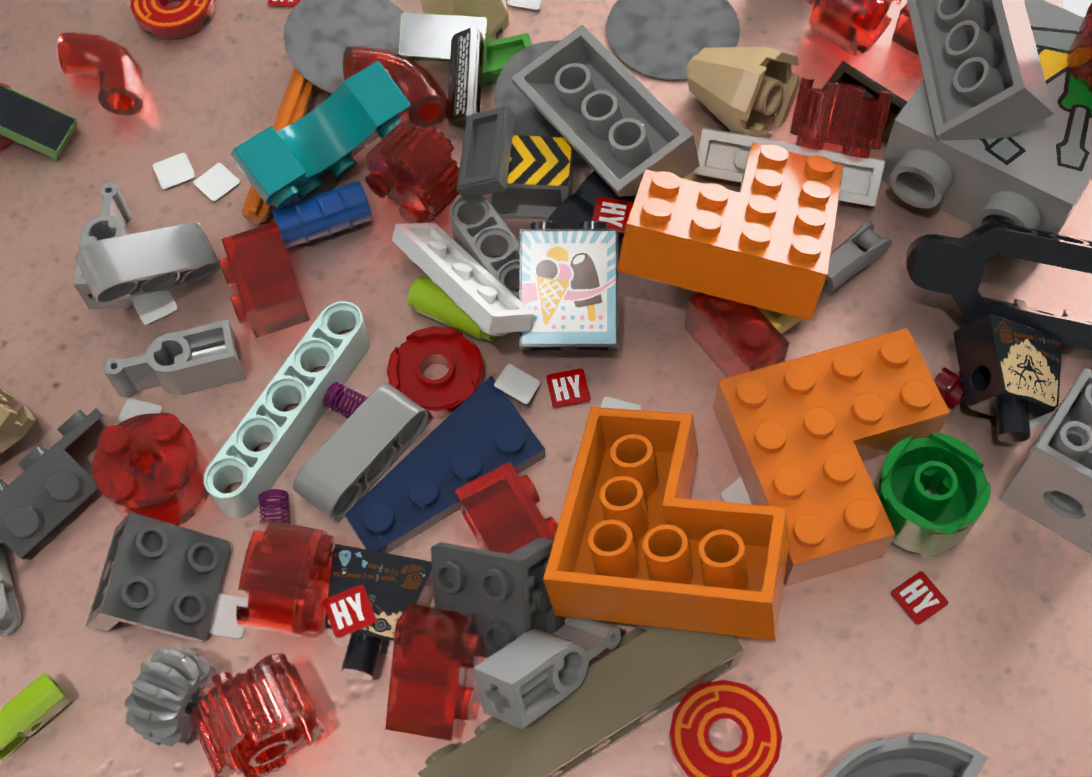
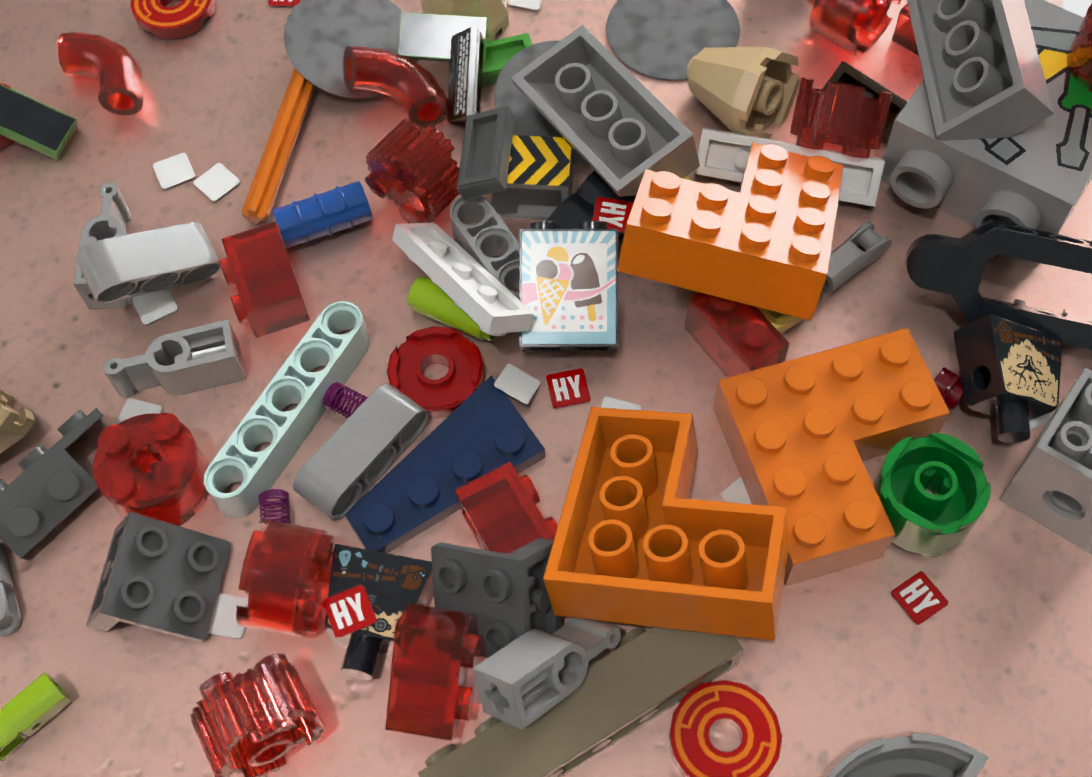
(167, 694): light grey gear -> none
(323, 140): teal brick -> none

